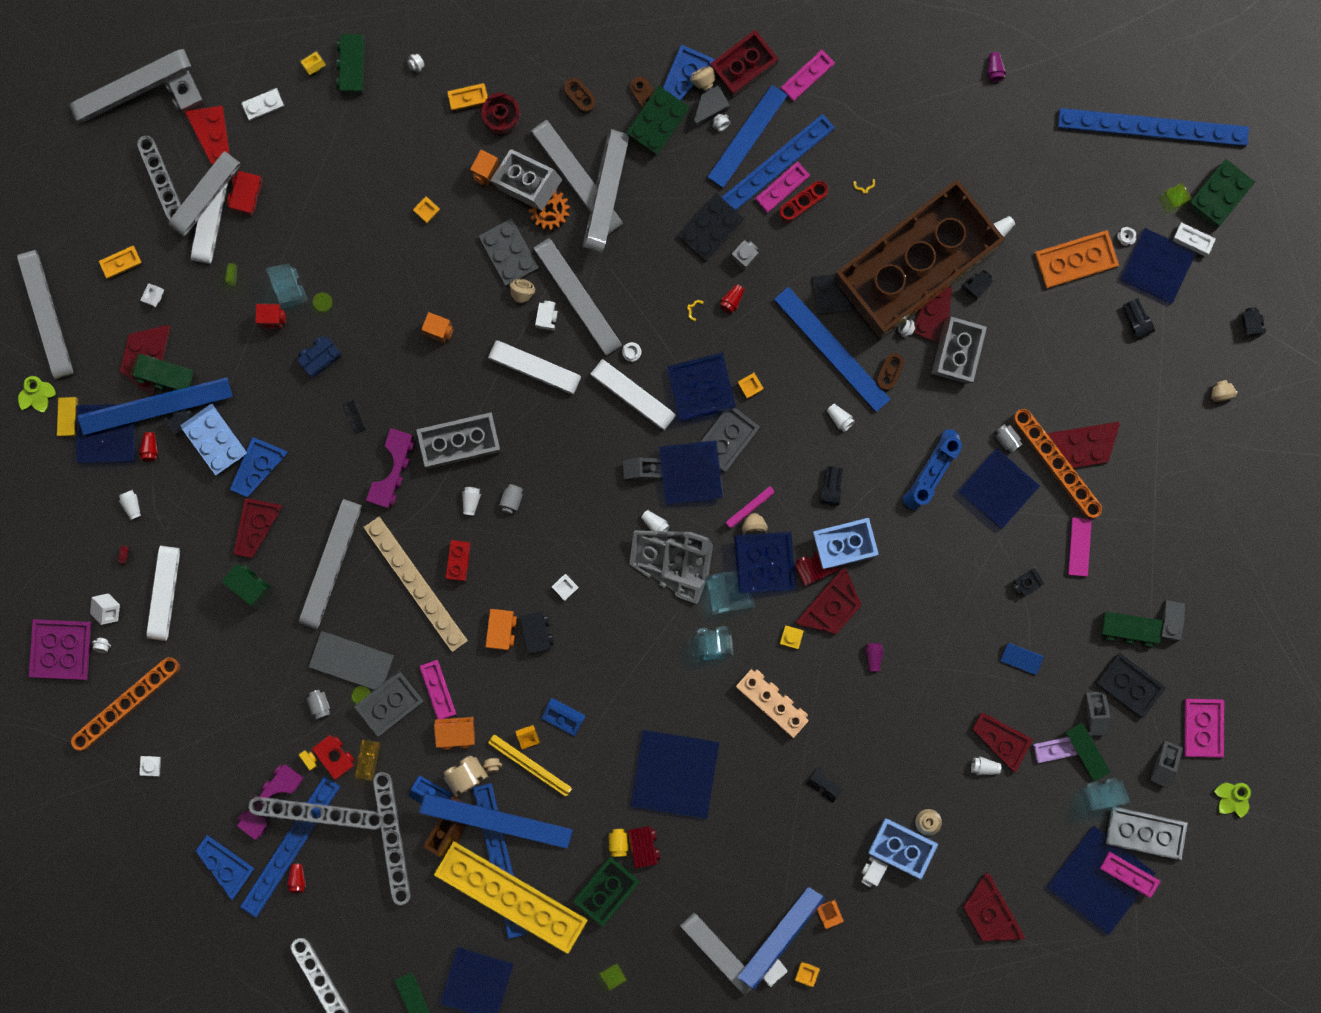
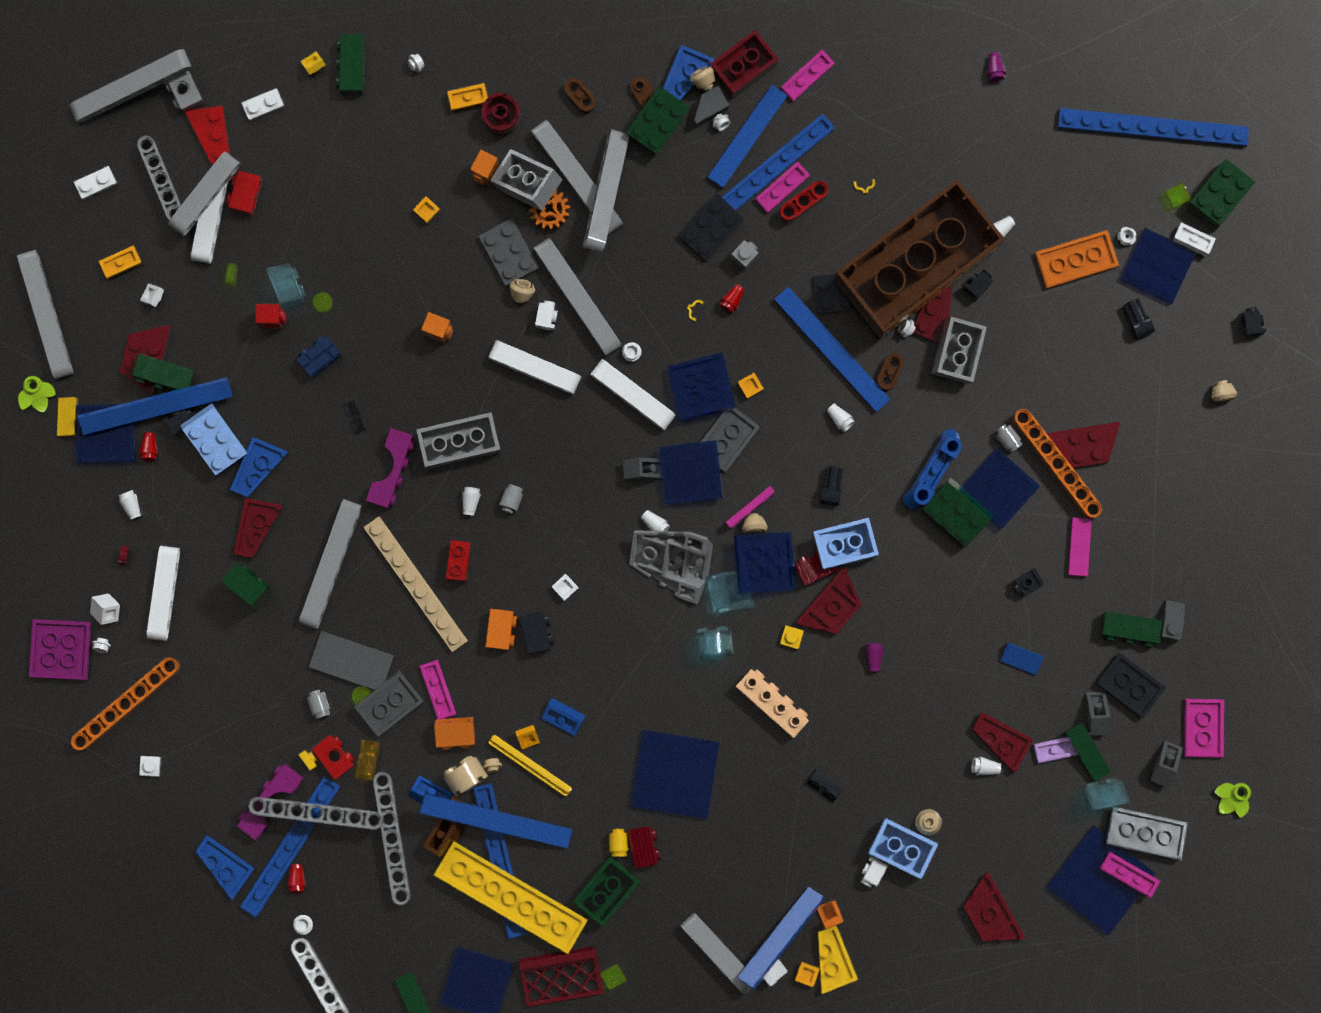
(95, 183): none -> white plate
(303, 924): none -> white plate
(560, 959): none -> dark red fence
(834, 960): none -> yellow wing
(958, 512): none -> dark green brick

